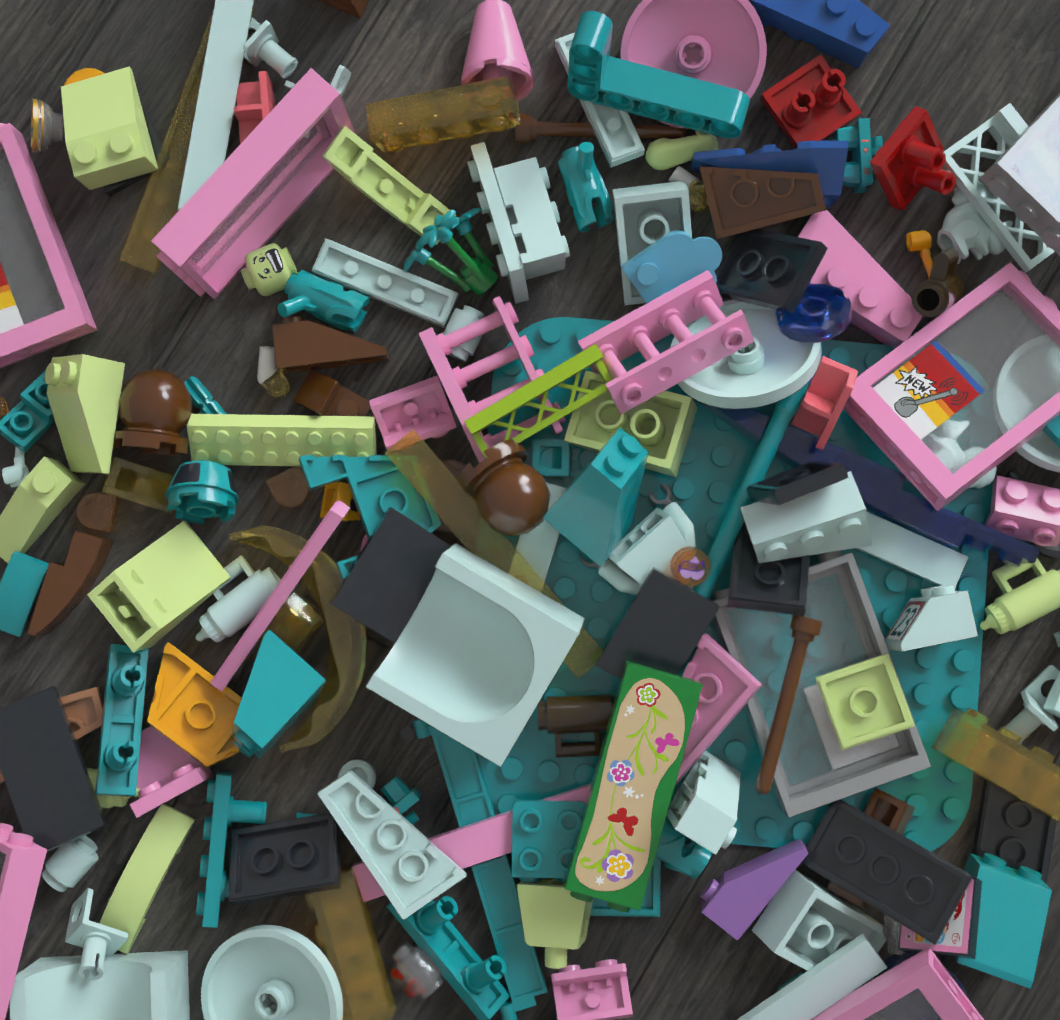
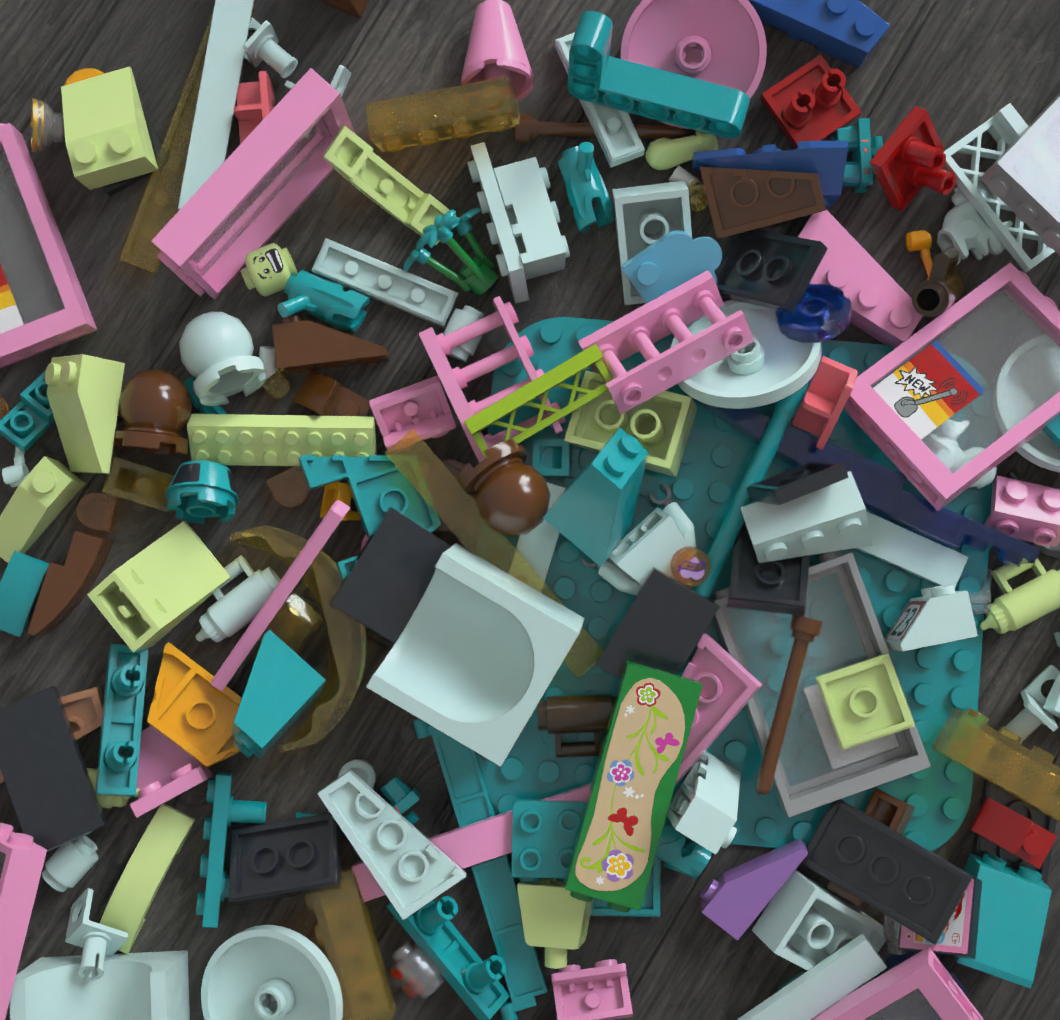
(220, 357): none -> light aqua tile
(981, 599): none -> clear hand
(1013, 832): none -> red slope

